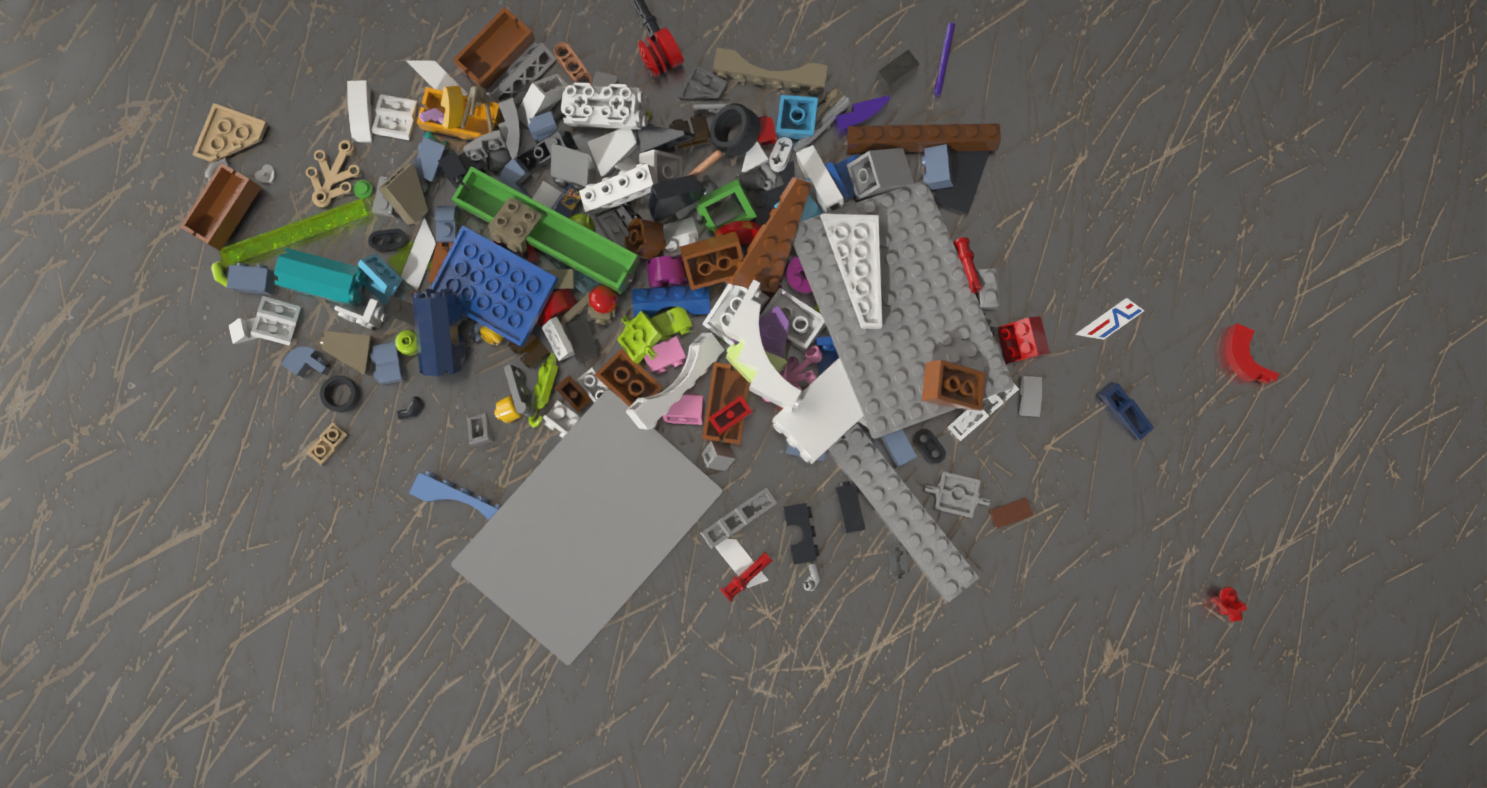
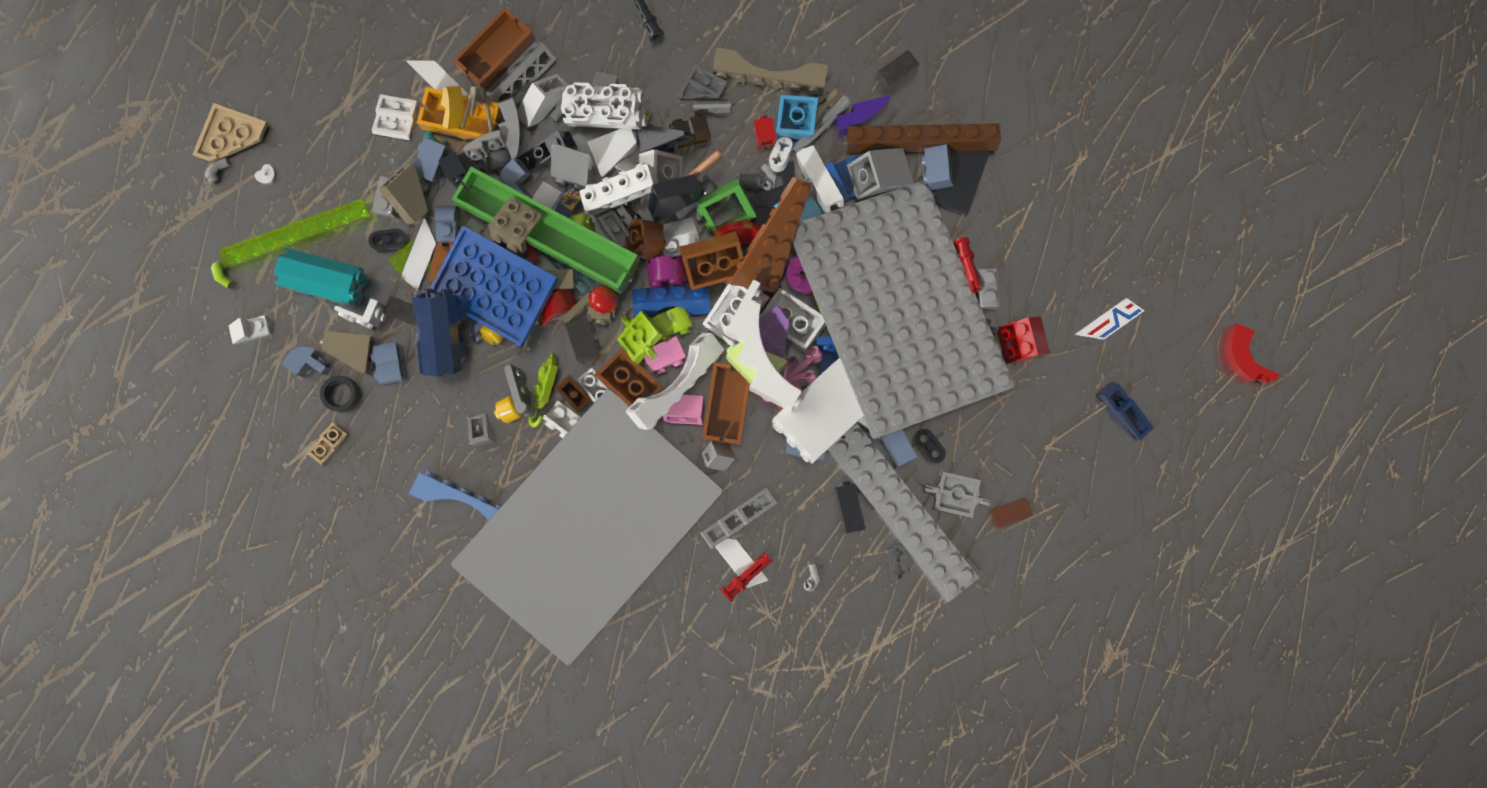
(220, 206): dark orange piece -> none
(250, 279): sand blue brick -> none
(275, 320): white slope -> none
(332, 176): tan plant -> none
(360, 111): white slope -> none
(363, 189): bright green plate -> none
(381, 278): medium azure bracket -> none
(406, 342): lime head -> none
(412, 410): black arm -> none
(432, 114): lavender arm -> none
(533, 351): dark brown brick -> none
(542, 126): sand blue brick -> none
(558, 339): white bracket -> none
(571, 60): nougat beam -> none
(660, 52): red wheel -> none
(724, 121): black tyre -> none
(730, 415): red brick -> none
(754, 159): white slope -> none
(805, 550): black arch -> none
(858, 257): white wing -> none
(944, 59): dark purple bar -> none
(953, 385): dark orange slope -> none
(971, 419): white slope -> none
(1031, 395): light grey slope -> none
(1230, 604): red hips -> none

